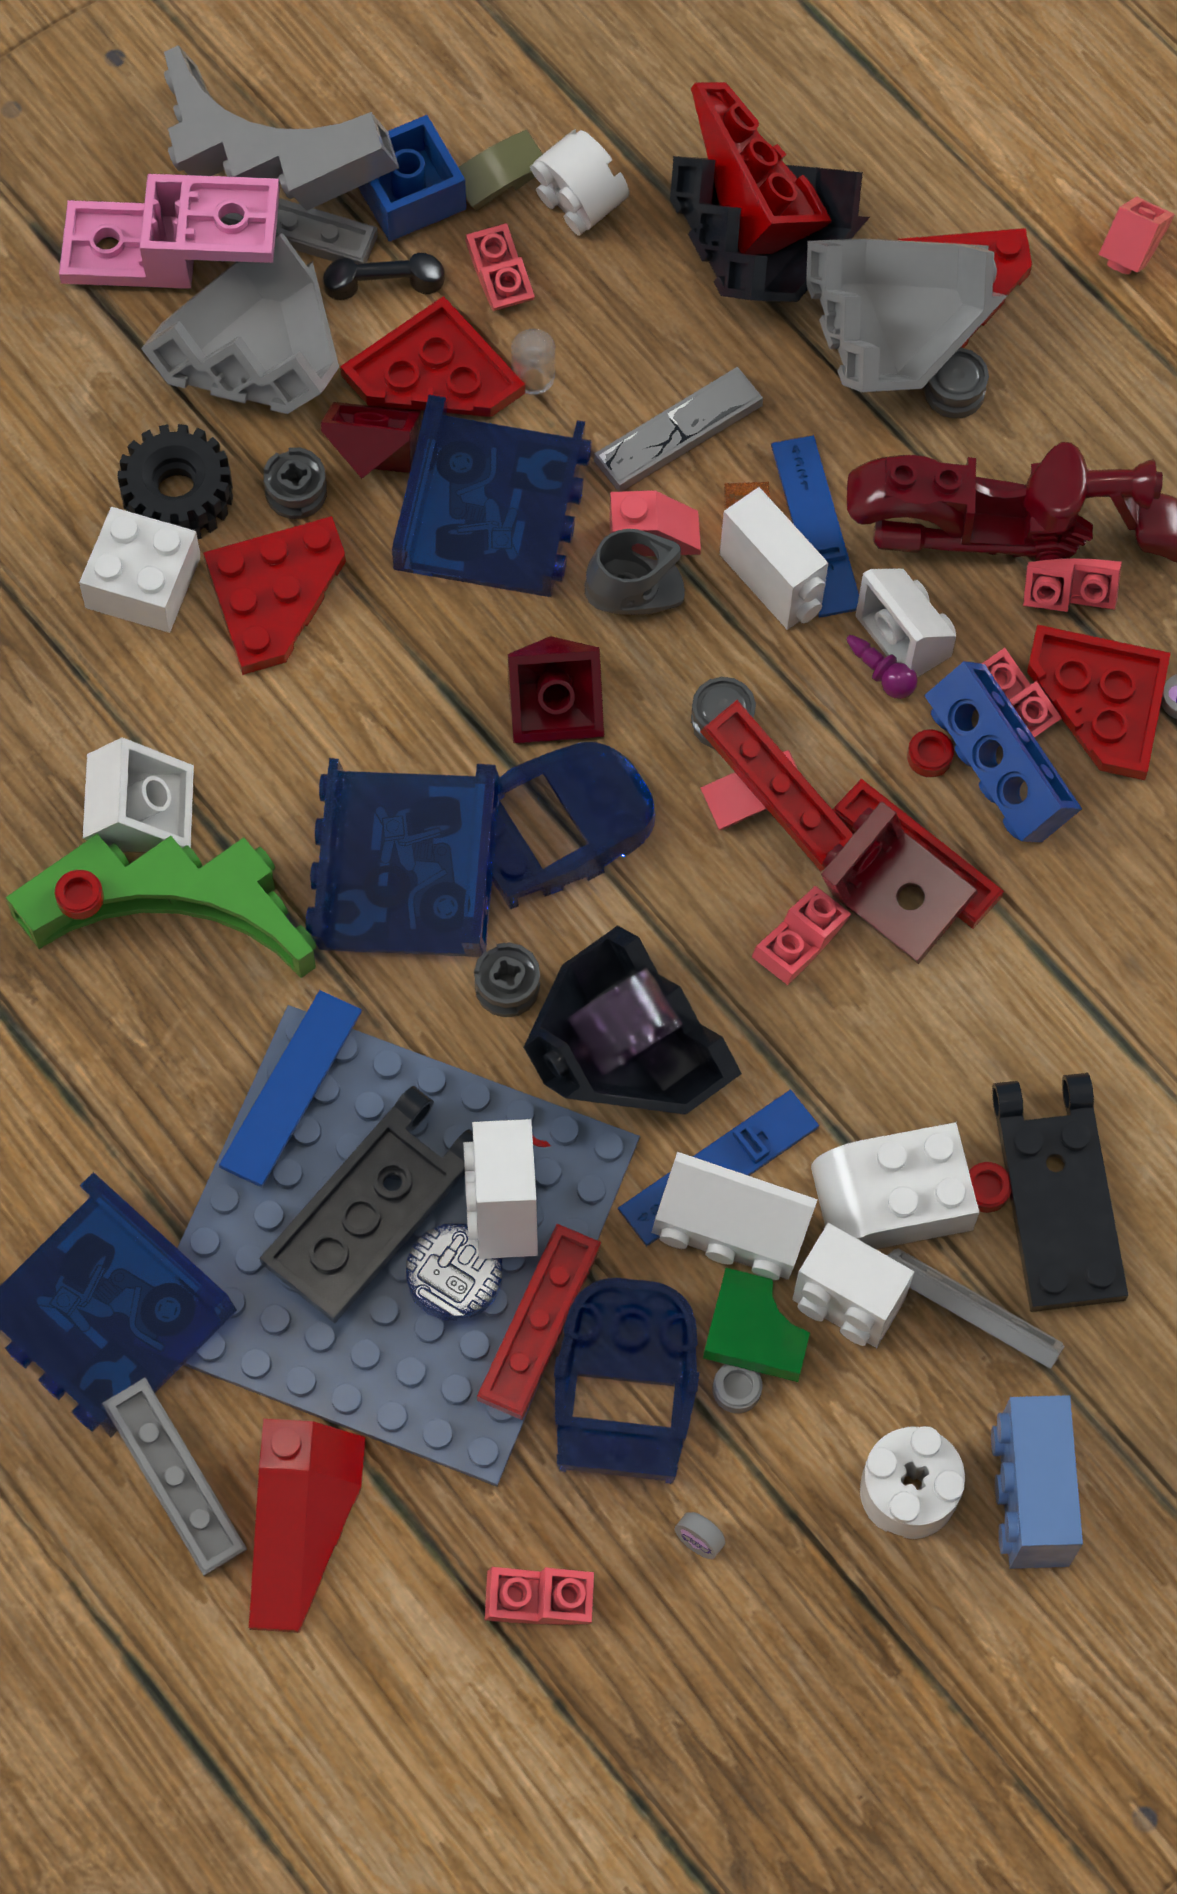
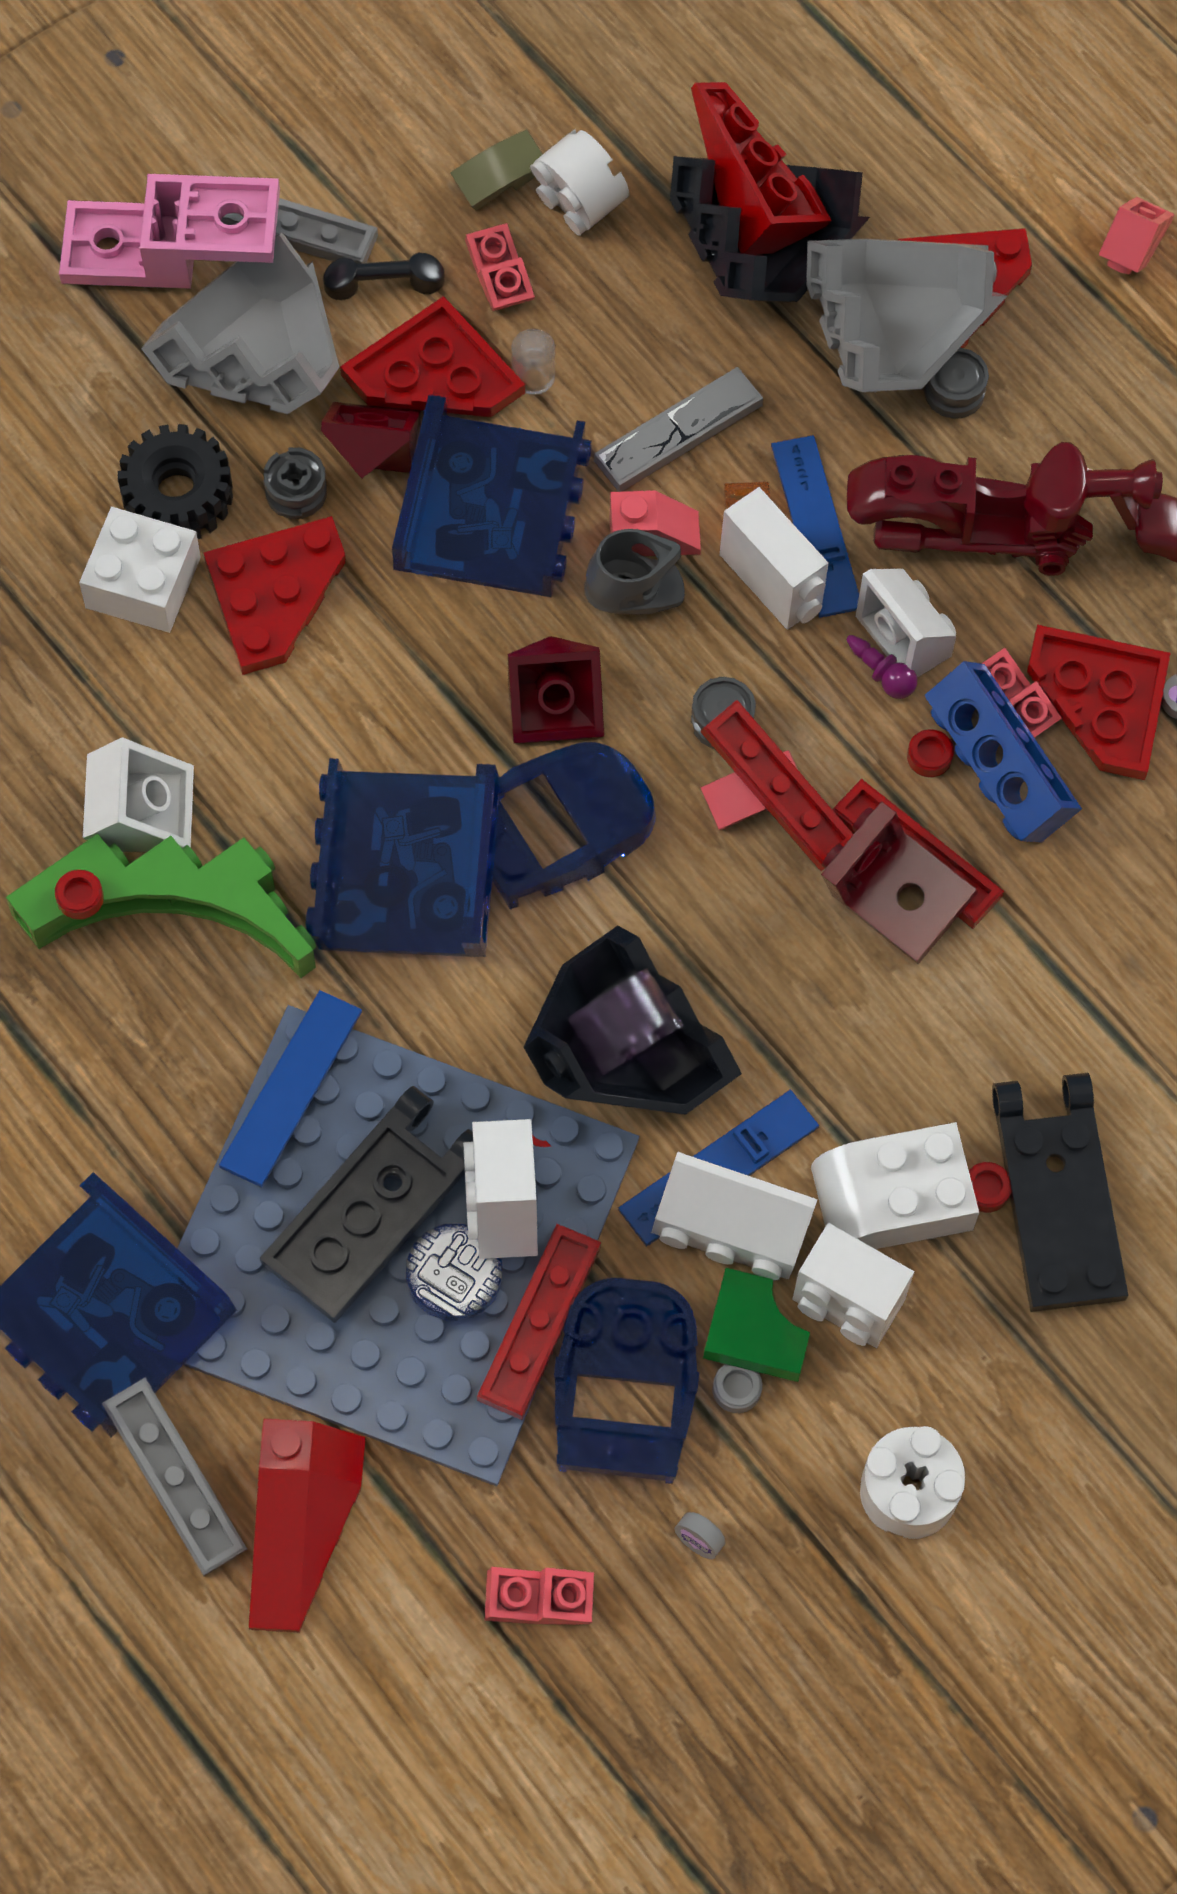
(308, 162): light grey arch -> none
(422, 188): blue brick -> none
(507, 980): dark grey wheel -> none
(801, 935): coral slope -> none
(980, 1311): light grey tile -> none
(1037, 1482): medium blue brick -> none
(1059, 582): coral slope -> none

